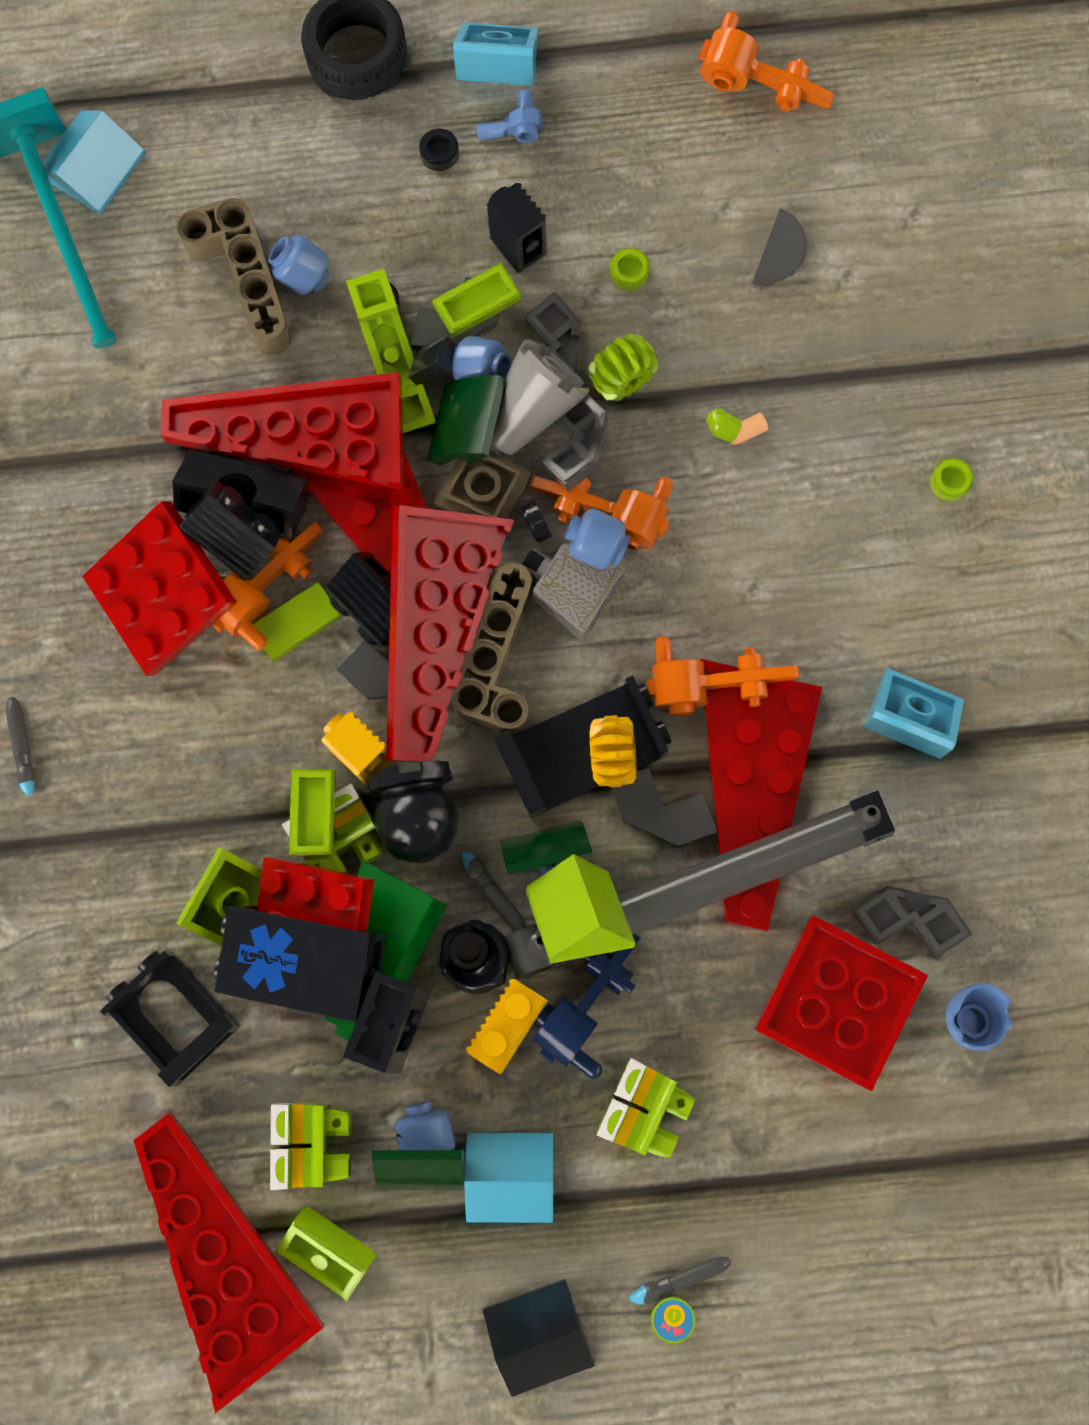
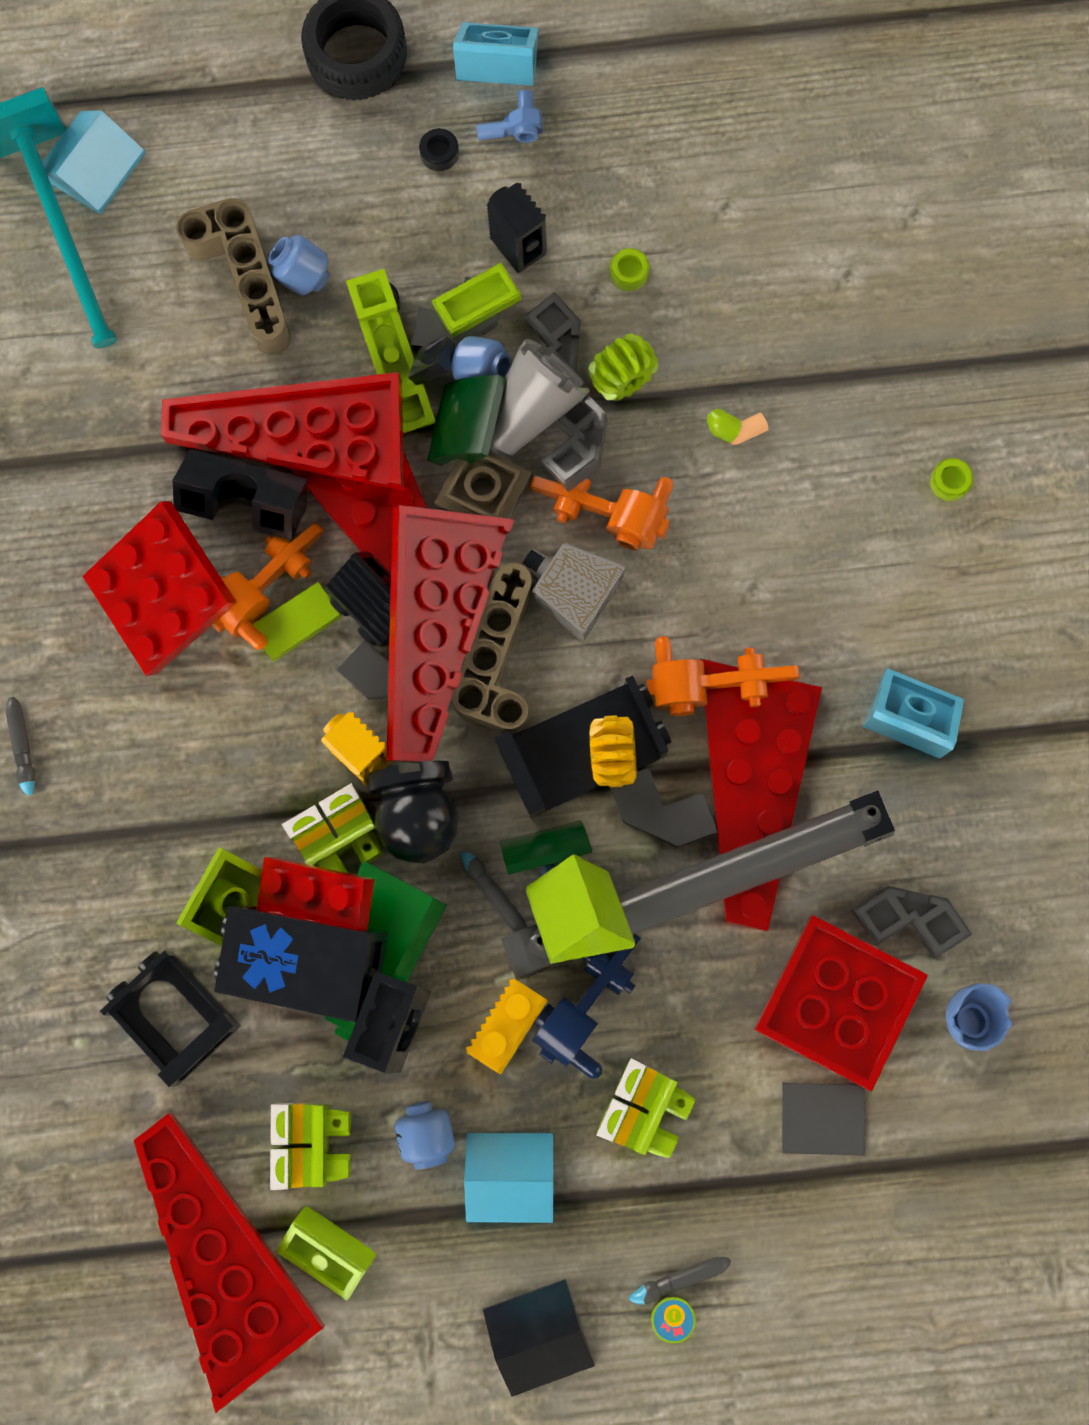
(231, 529): black brick -> none
(312, 812): lime tile -> none
(419, 1169): dark green slope -> none
(474, 957): black hair -> none
(536, 521): black tile -> none
(597, 539): medium blue head -> none
(732, 61): orange piece -> none
(783, 250): dark grey tile -> none
(823, 1119): none -> dark grey window

